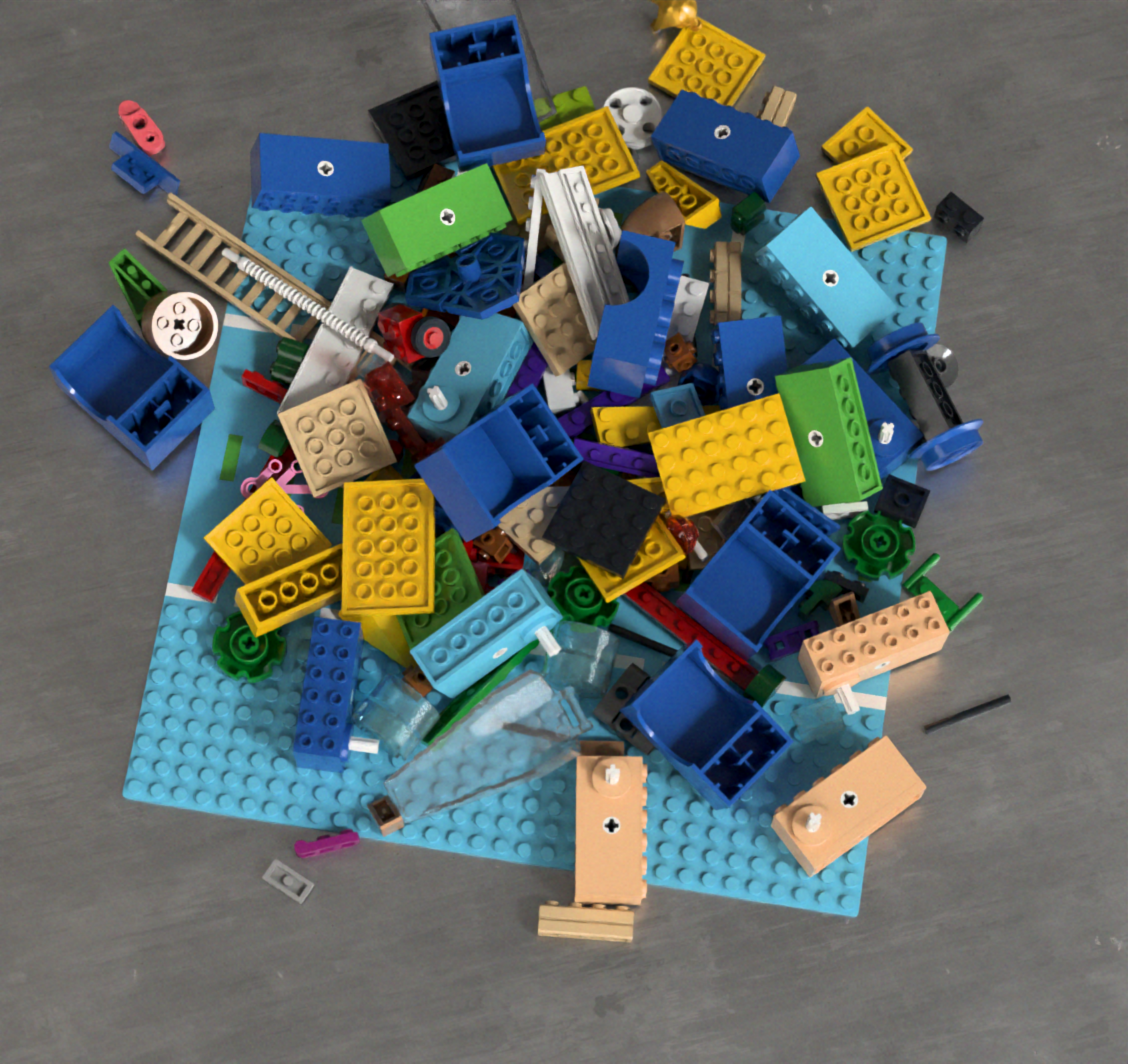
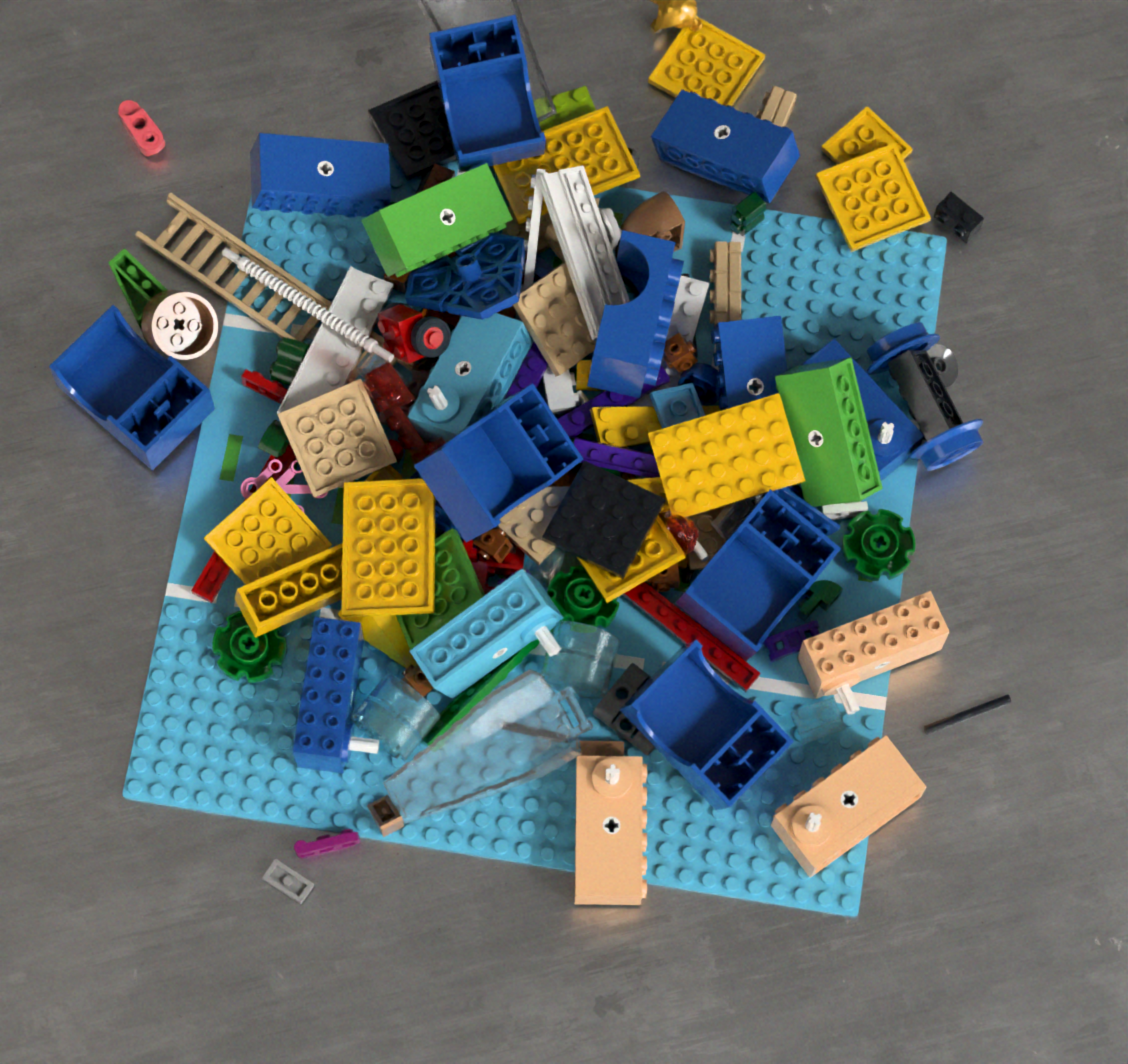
(139, 168): blue bracket -> none
(585, 923): tan brick -> none
(633, 117): white piece -> none
(642, 640): black bar -> none
(694, 202): yellow wedge -> none
(764, 685): dark green brick -> none
(825, 280): medium azure piece -> none
(844, 609): medium nougat slope -> none
(857, 587): black plate -> none
(902, 501): black plate -> none
(919, 584): green plate -> none

